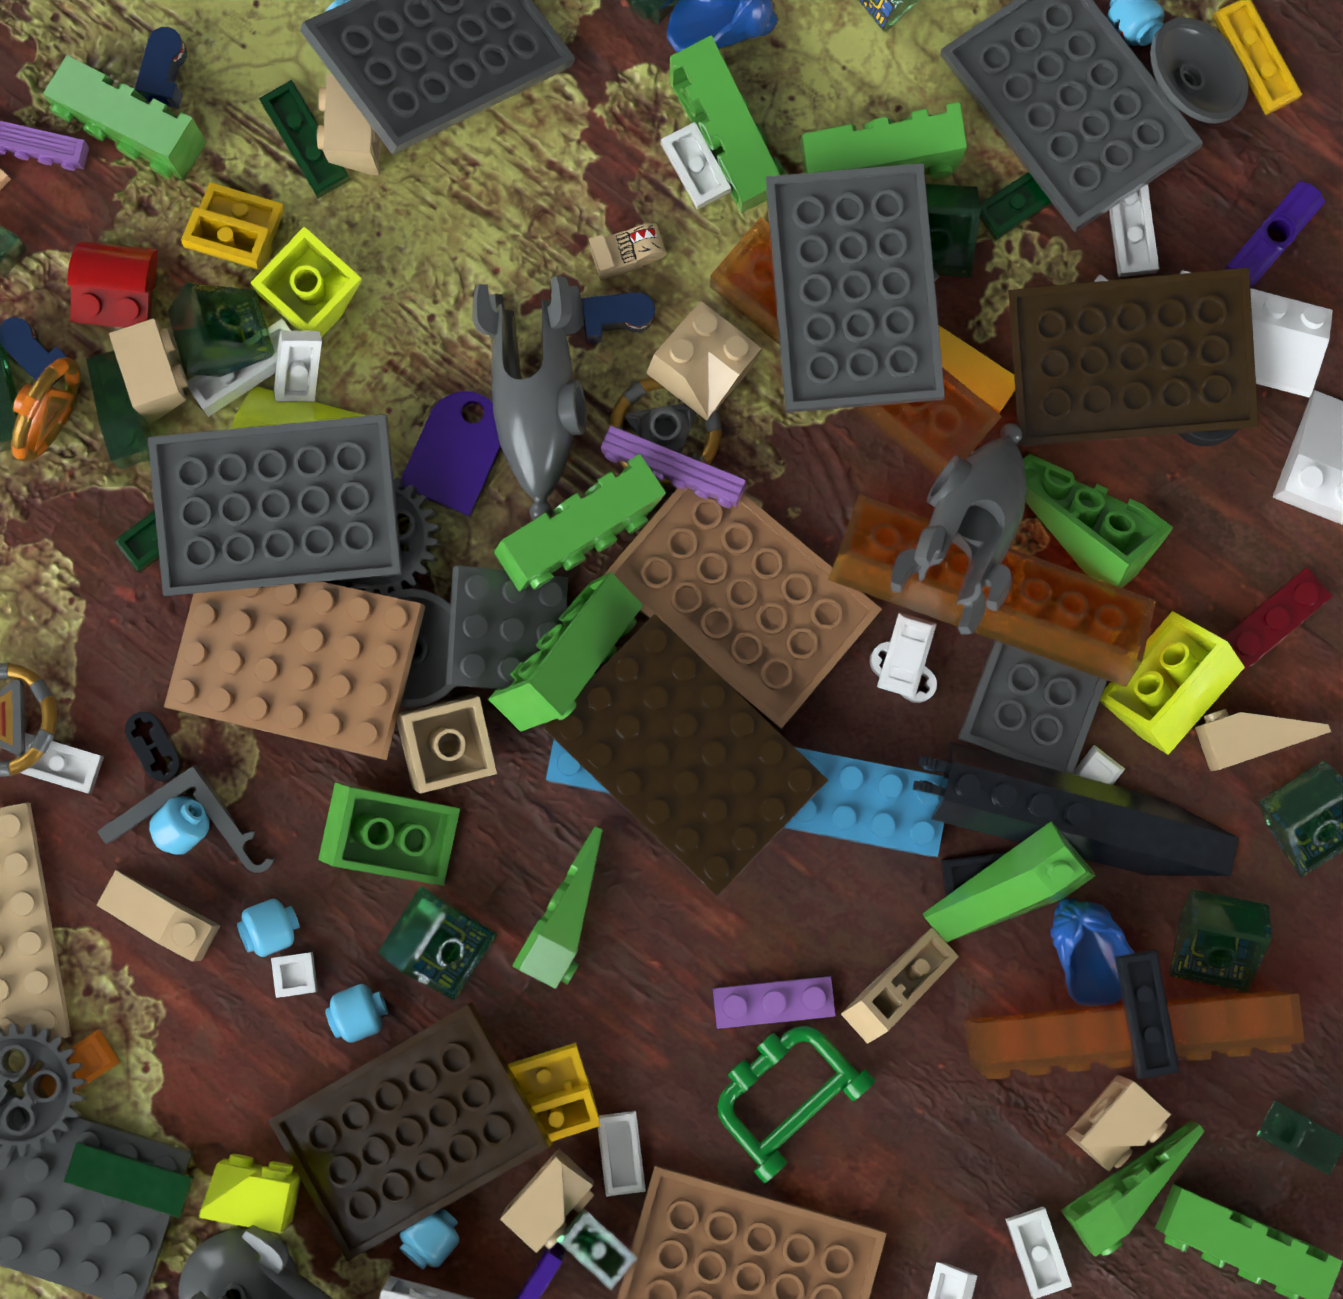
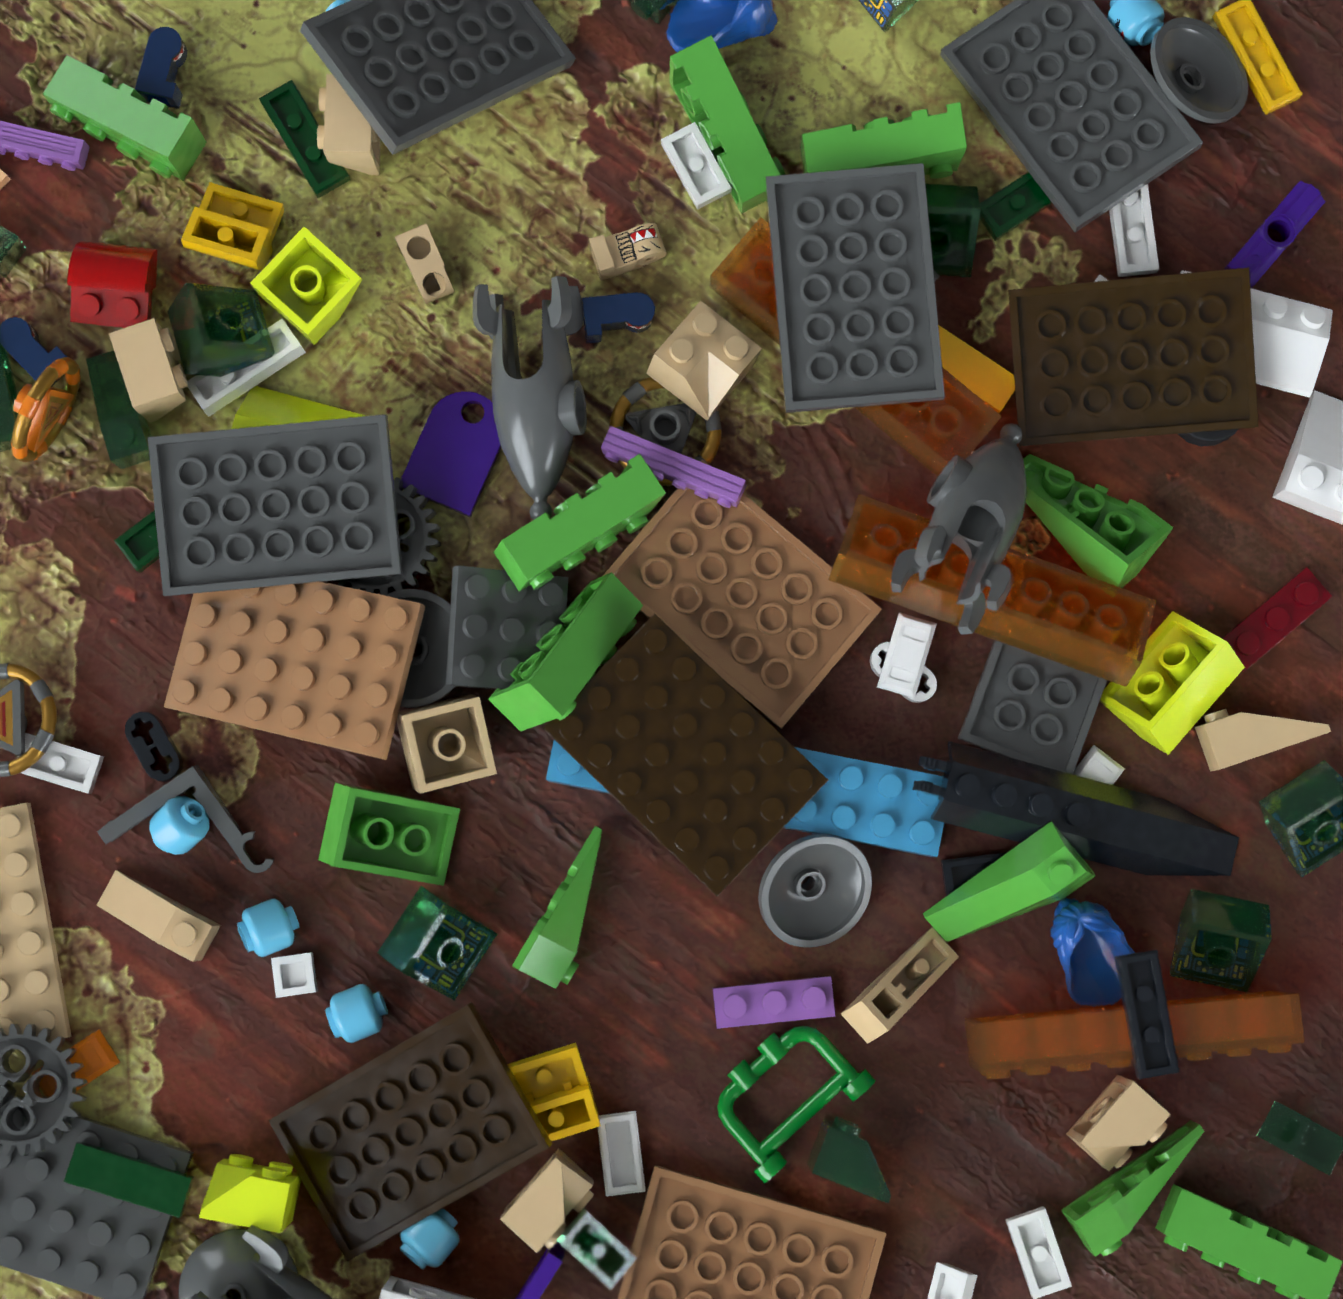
(297, 366): white plate -> none
(424, 263): none -> tan leg
(825, 904): none -> dark grey dish
(847, 1159): none -> clear green slope

